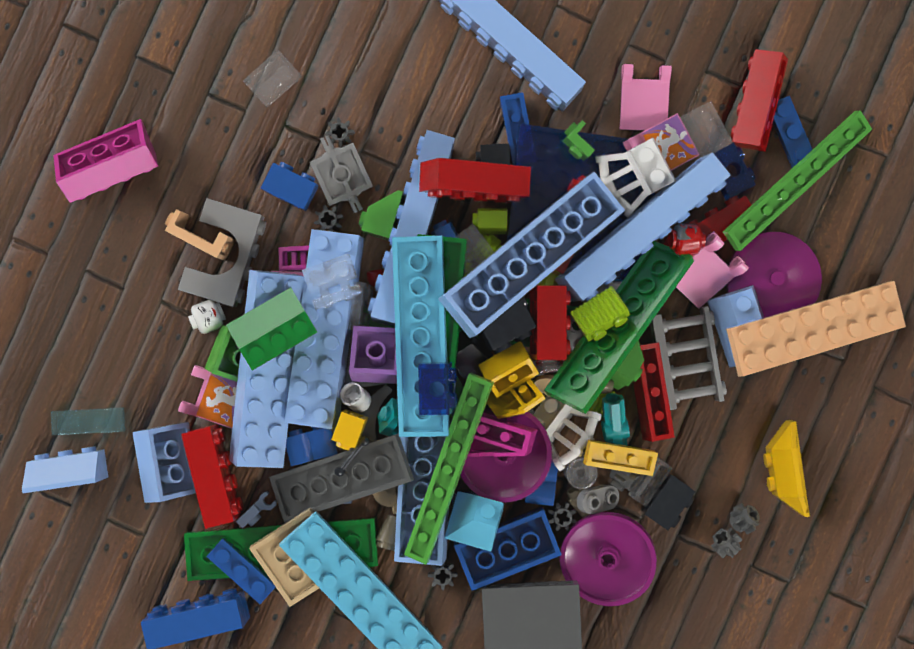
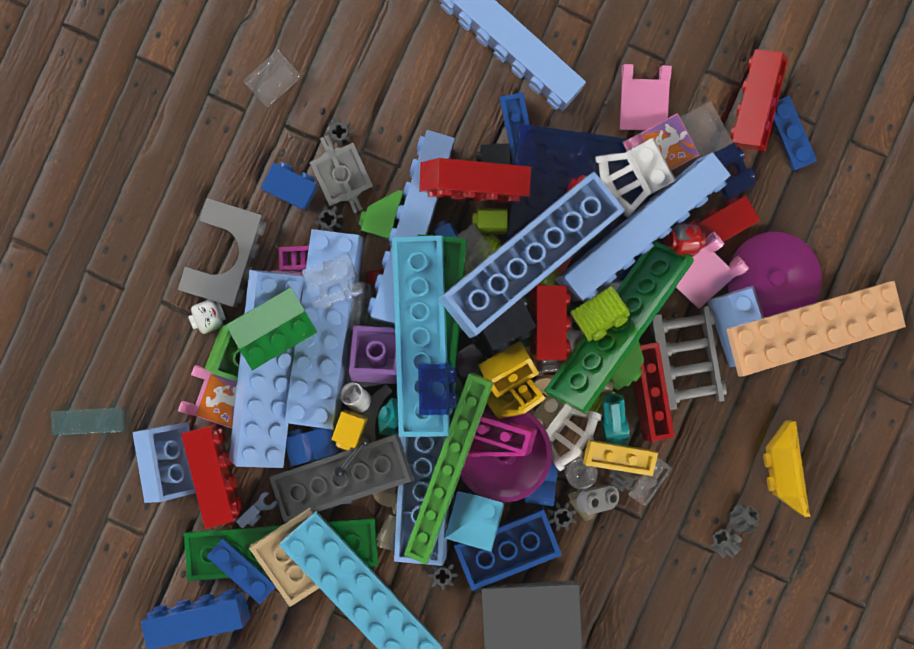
(65, 470): light blue slope -> none
(104, 161): dark pink slope -> none
(176, 226): light nougat panel -> none
(578, 147): bright green bracket -> none
(609, 558): magenta dish -> none
(669, 502): black brick -> none
(797, 180): bright green plate -> none

